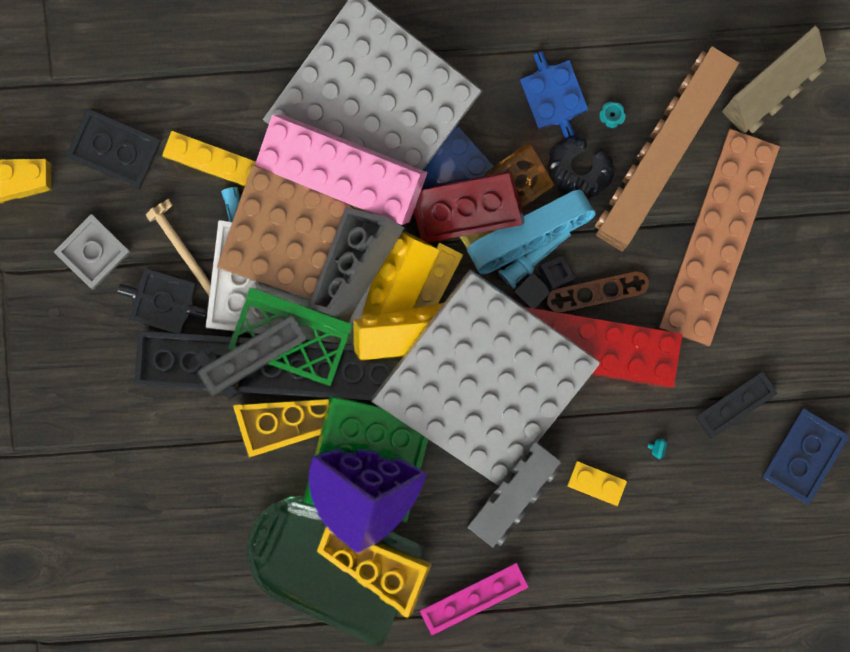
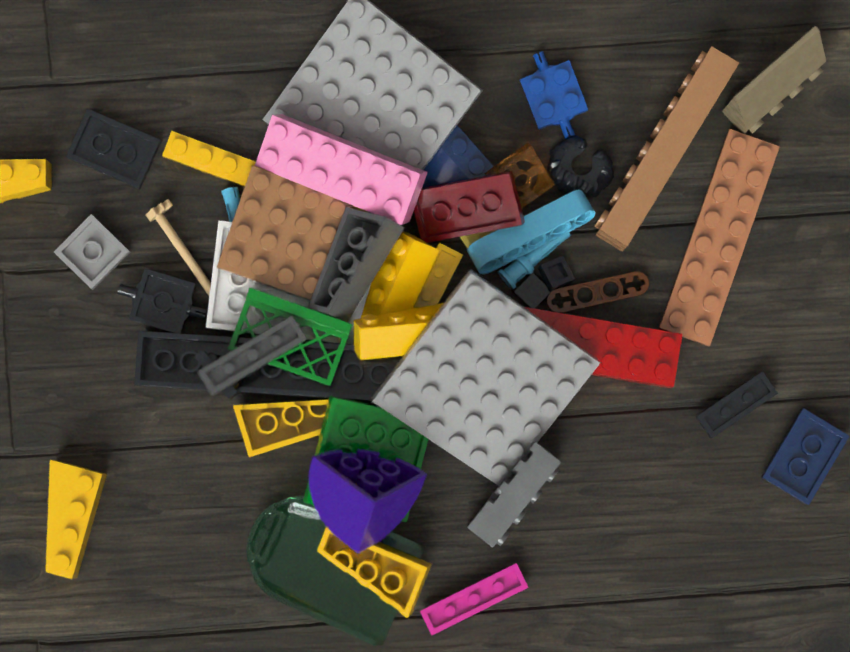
(71, 513): none -> yellow wedge
(597, 483): yellow plate -> none
(616, 108): teal plate -> none
(658, 448): teal rock -> none

